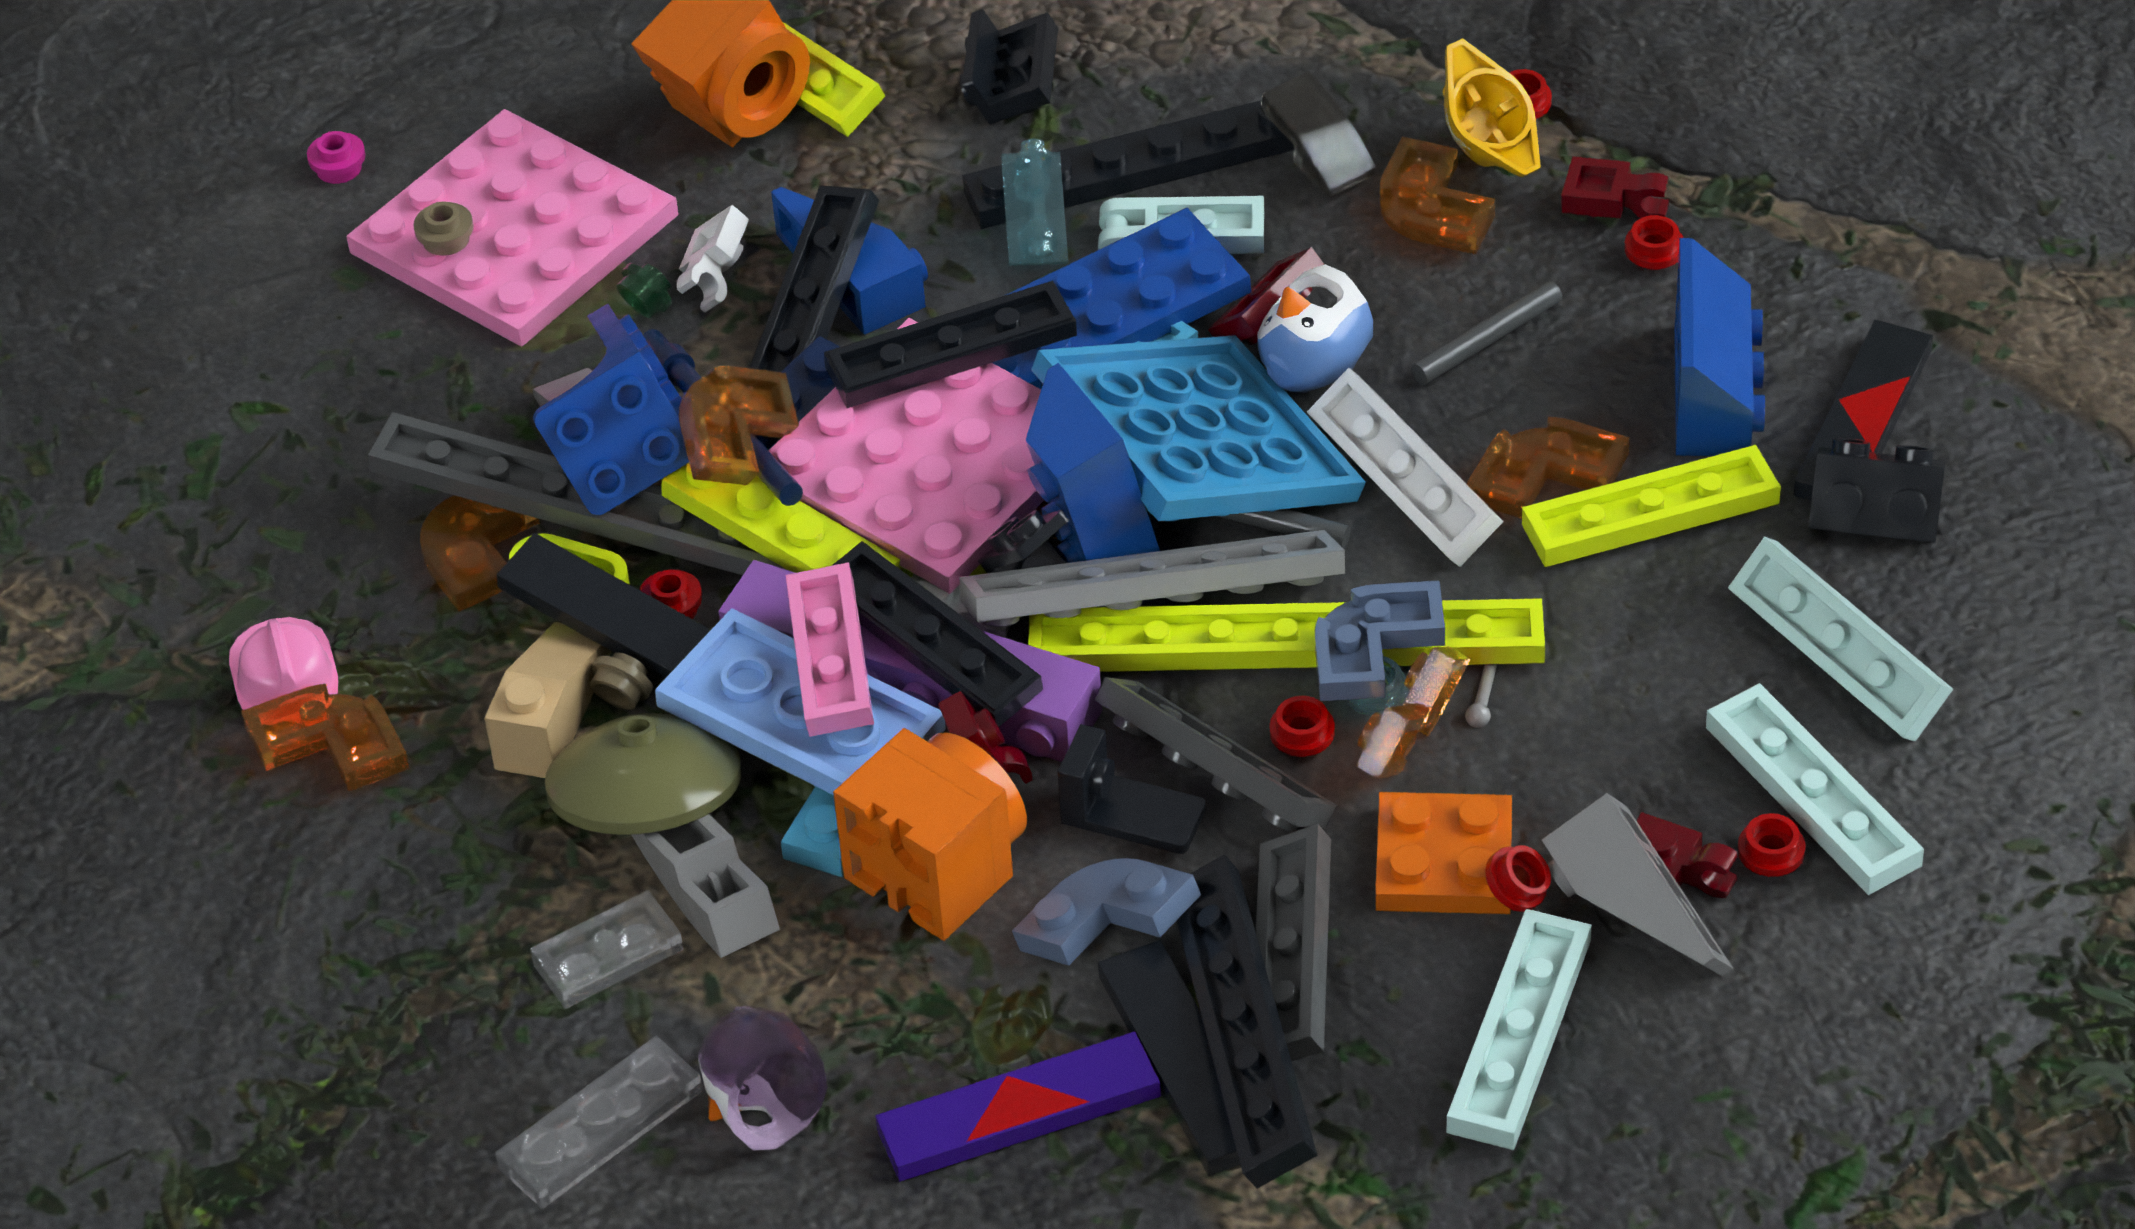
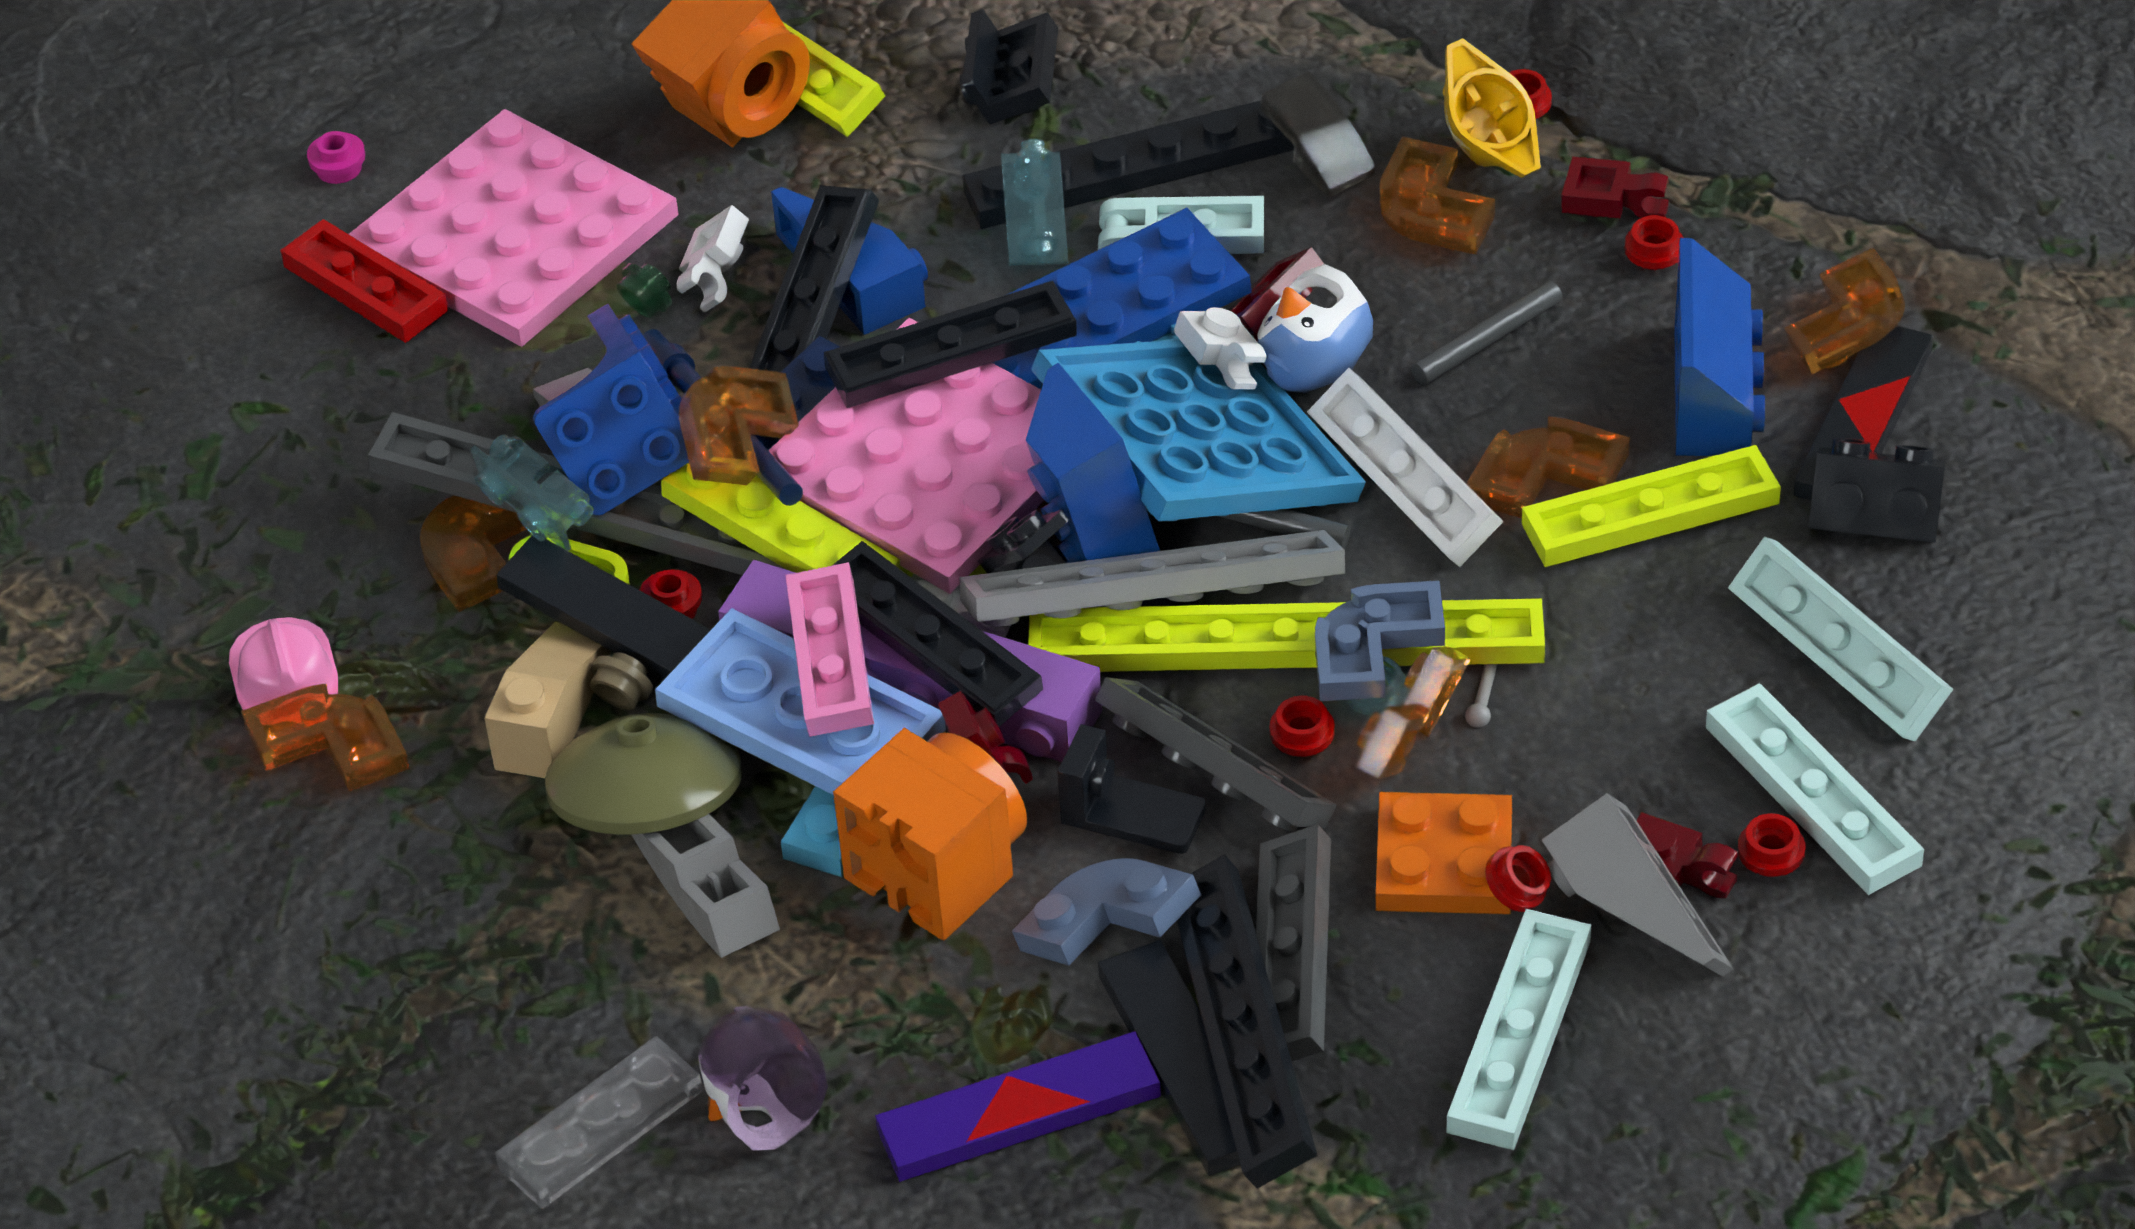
(364, 280): none -> red plate
(443, 228): dark tan plate -> none
(543, 509): none -> clear light blue hinge
(606, 949): clear plate -> none
(1222, 341): none -> white plate
(1863, 312): none -> clear orange plate

